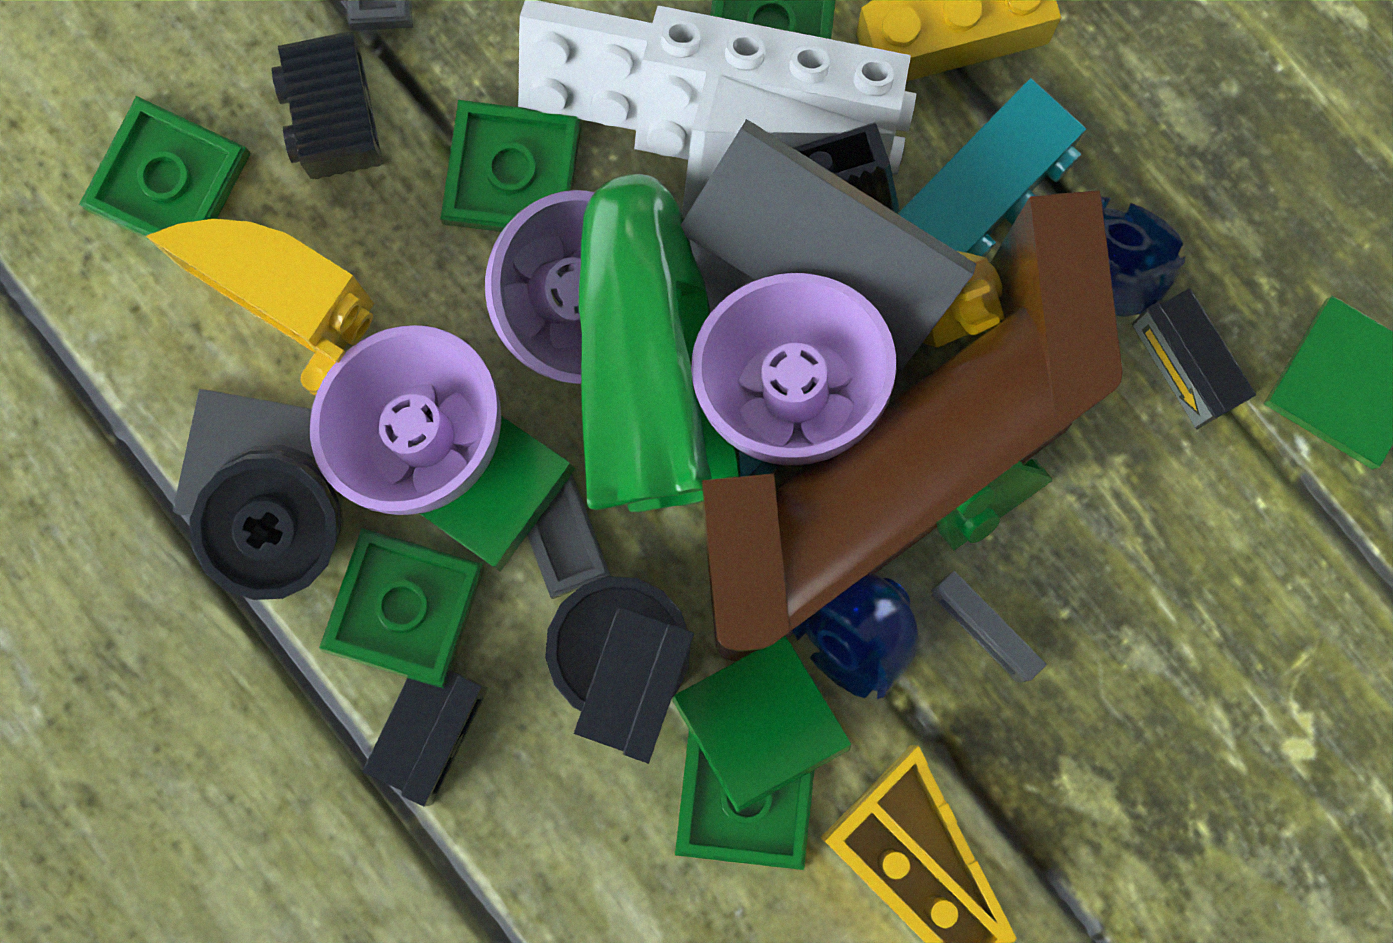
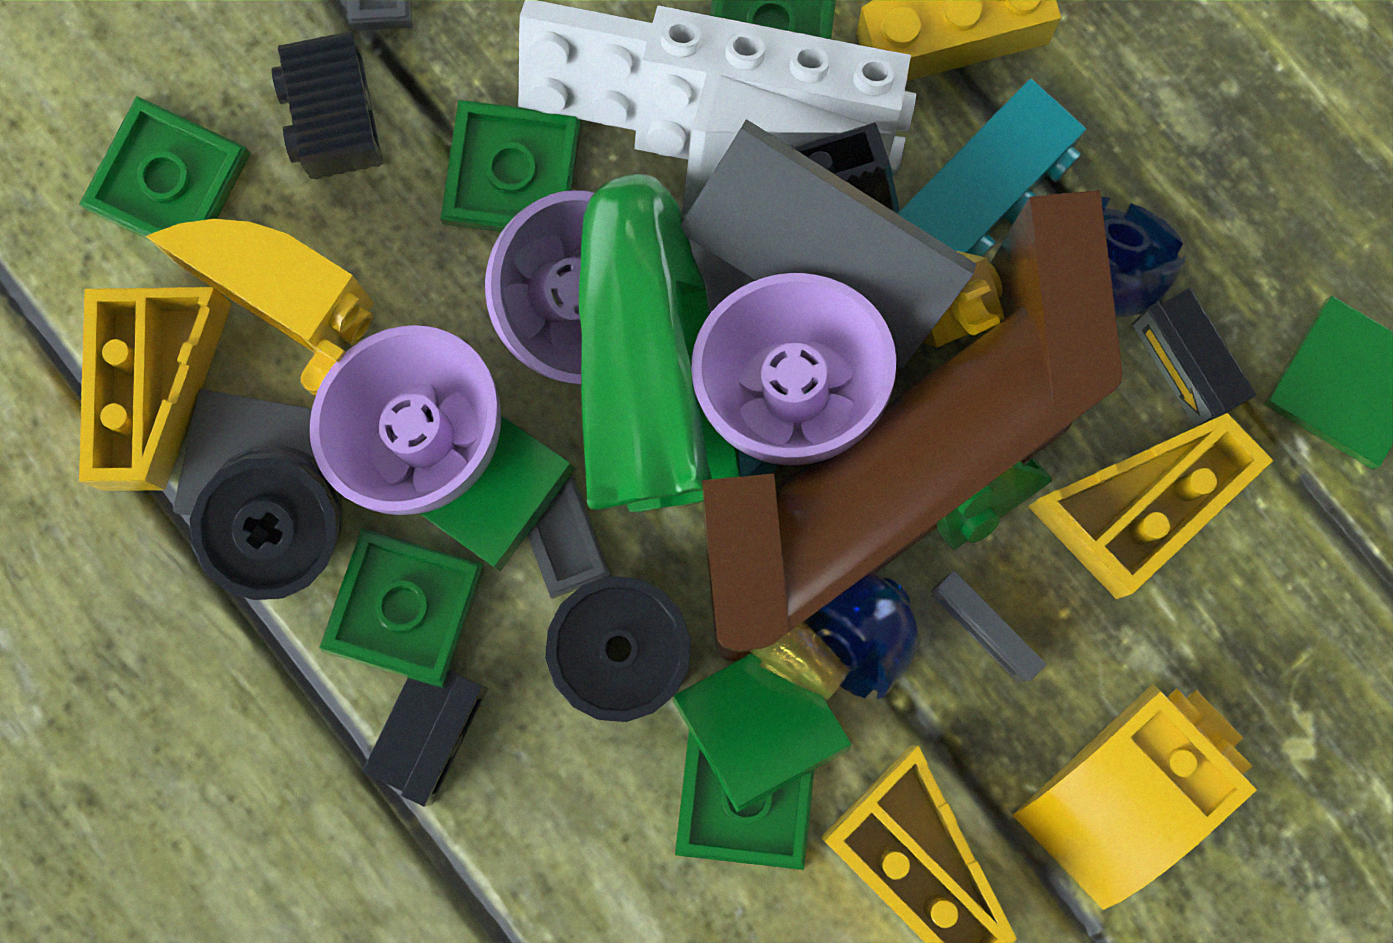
(142, 380): none -> yellow wedge
(633, 684): black panel -> none
(805, 661): none -> clear yellow cone
(1140, 794): none -> yellow piece
(1150, 505): none -> yellow wedge

